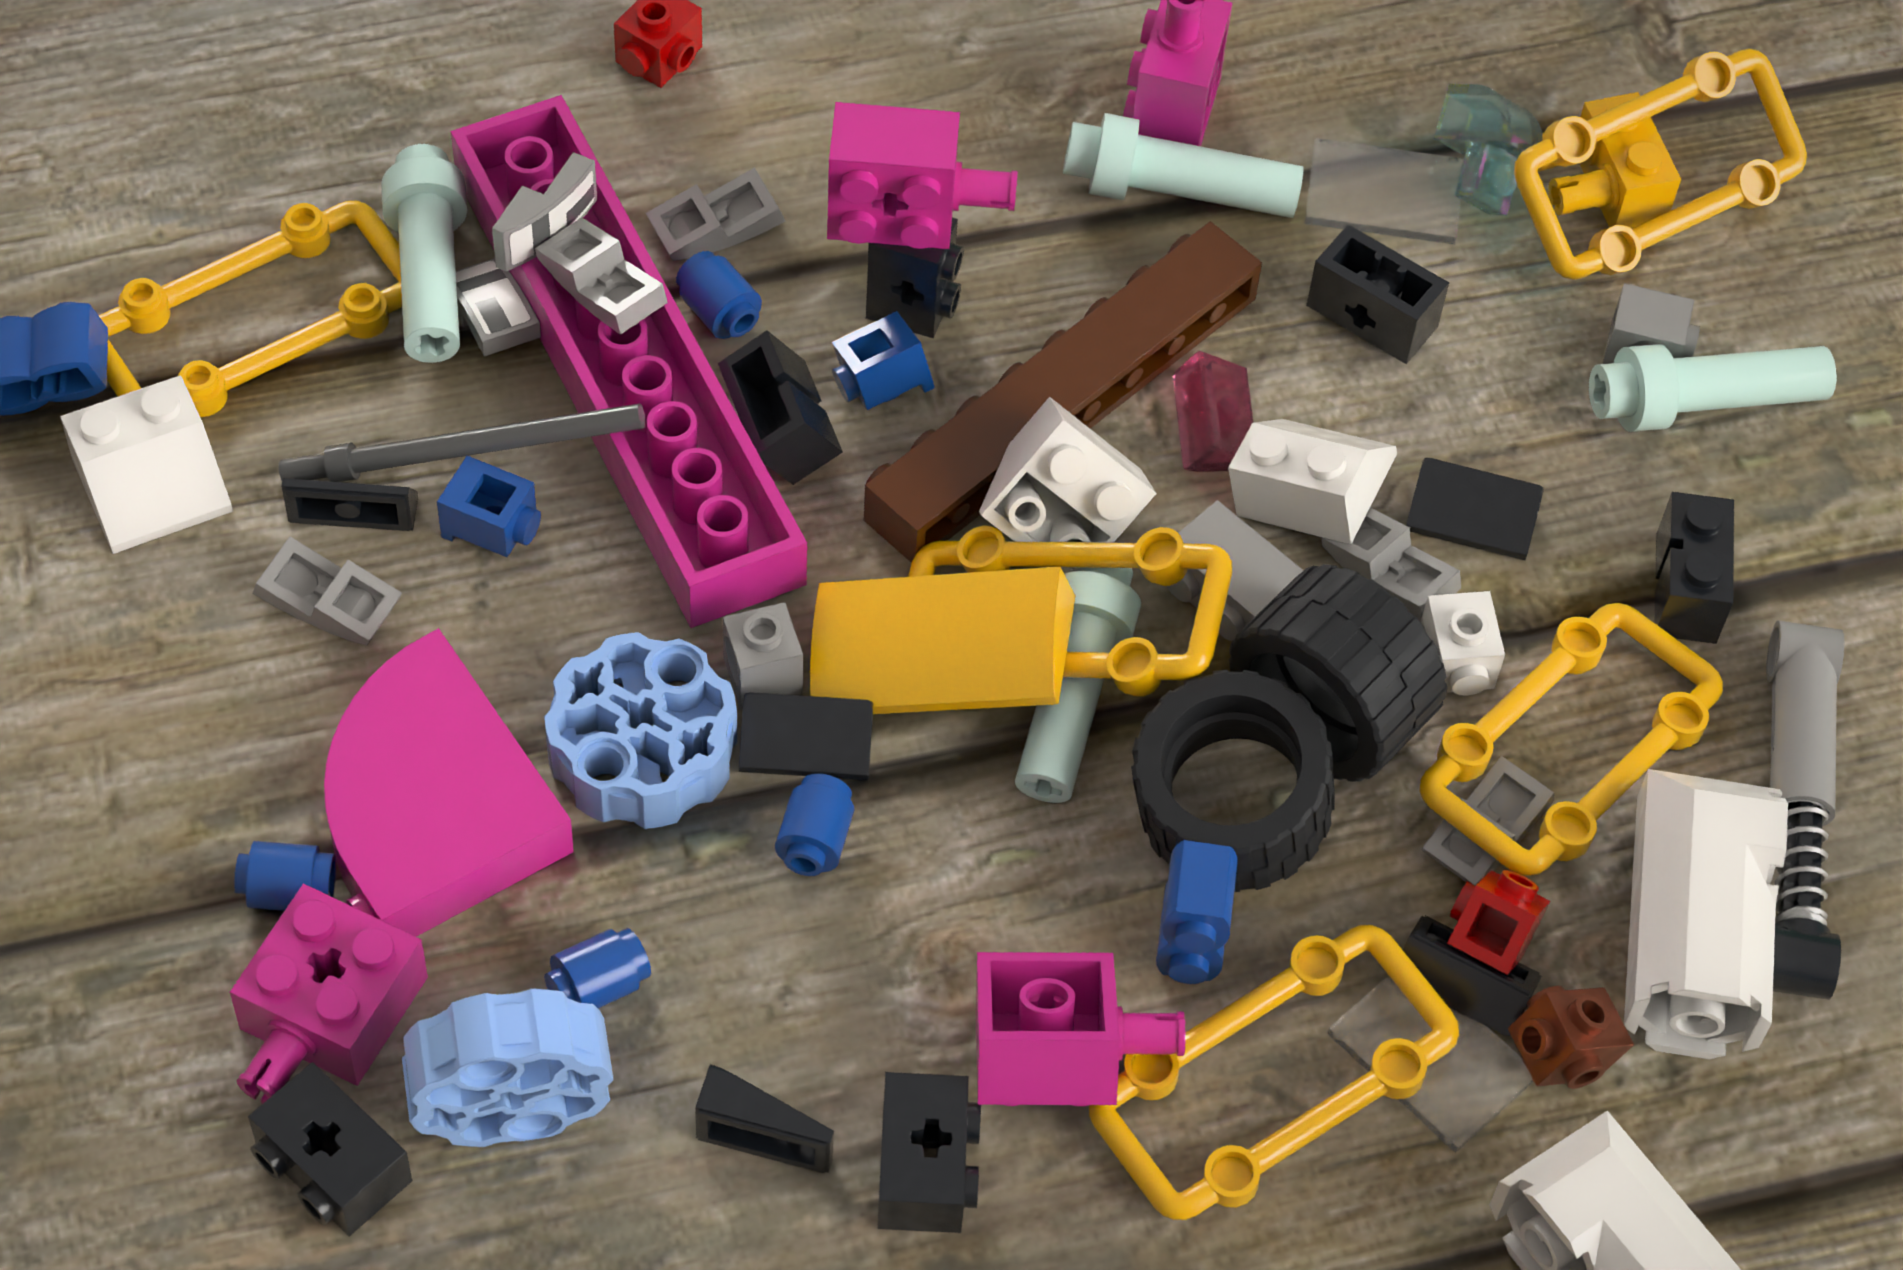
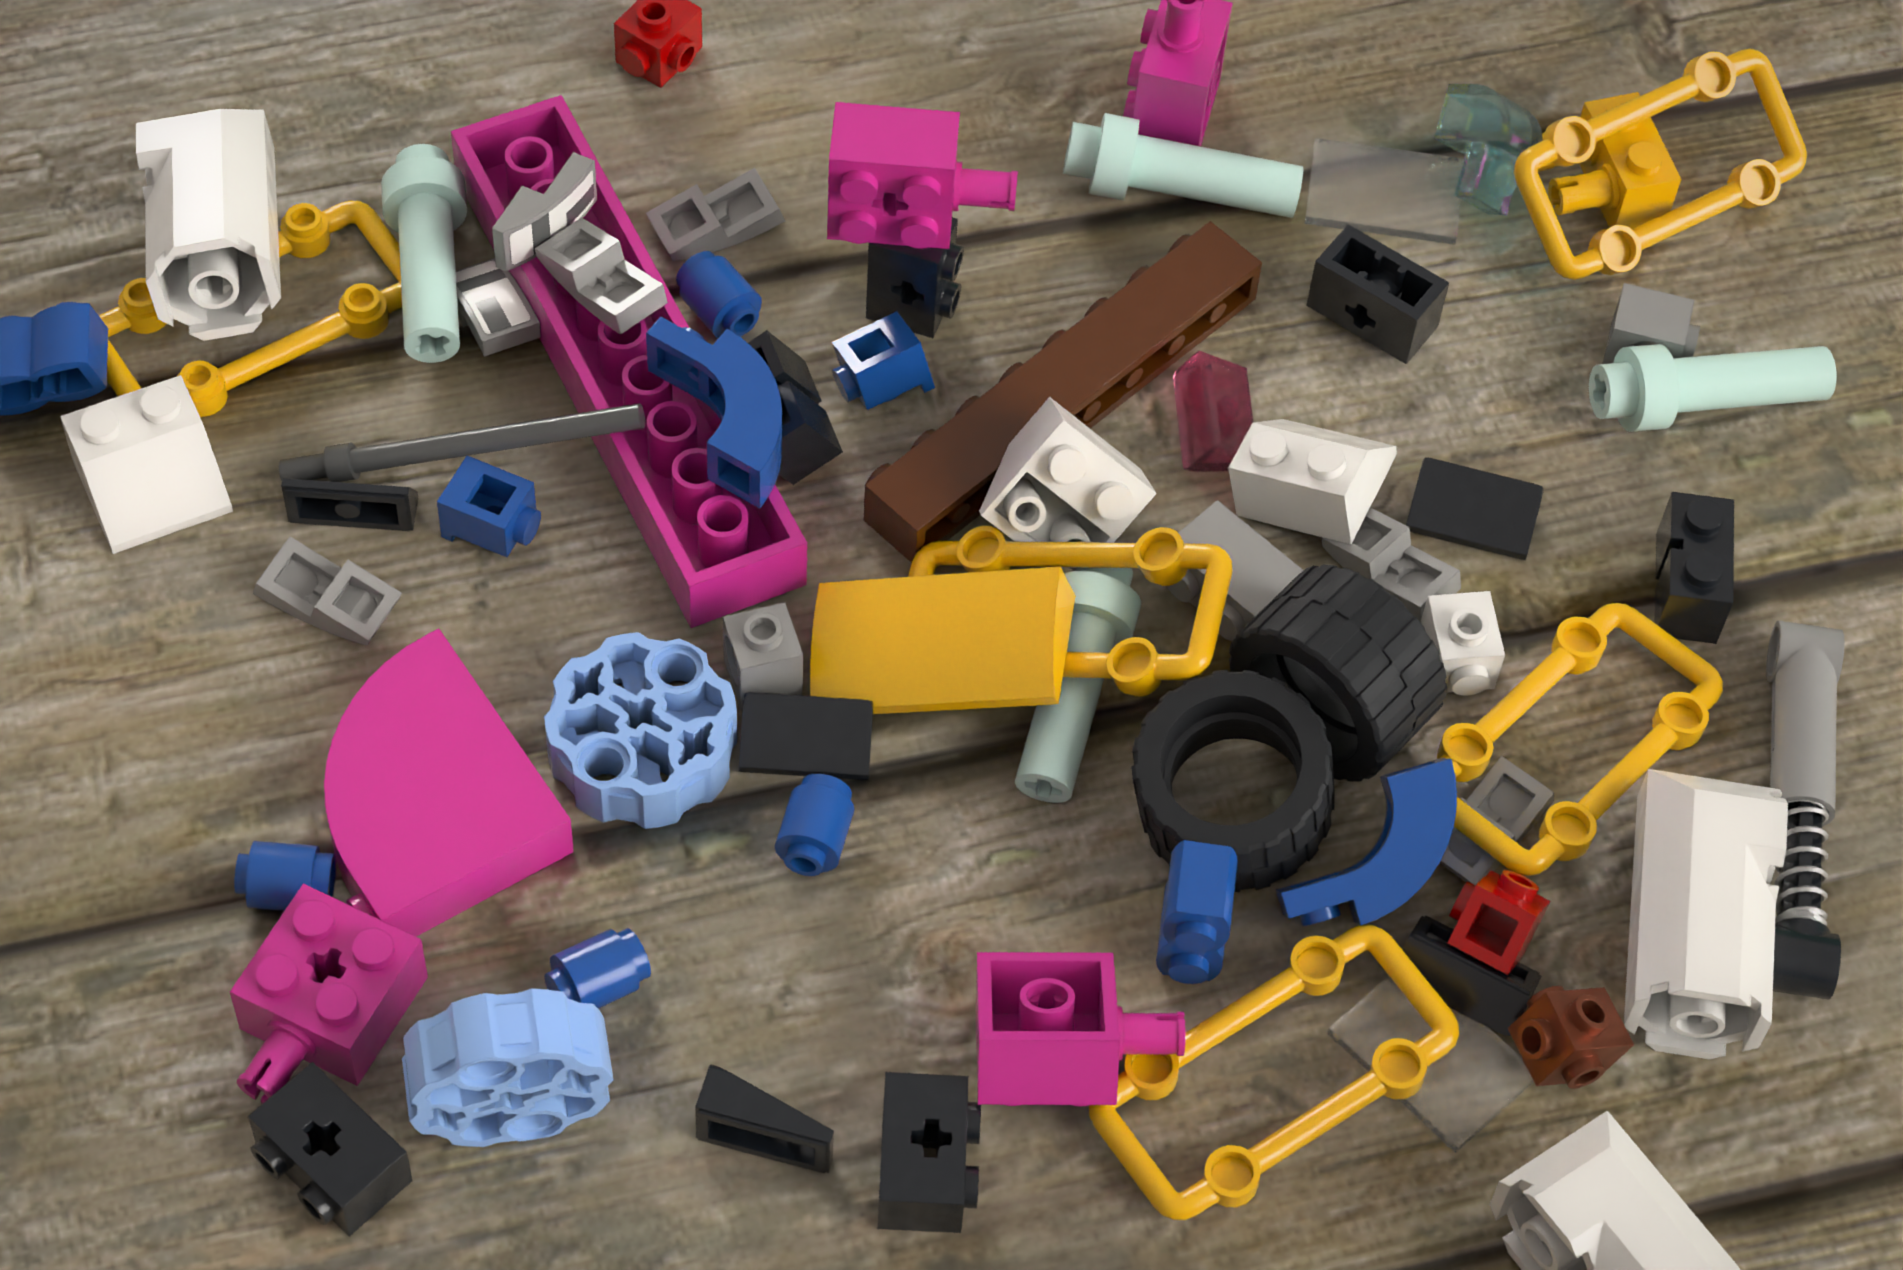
(210, 220): none -> white brick
(742, 392): none -> blue arch
(1410, 847): none -> blue arch

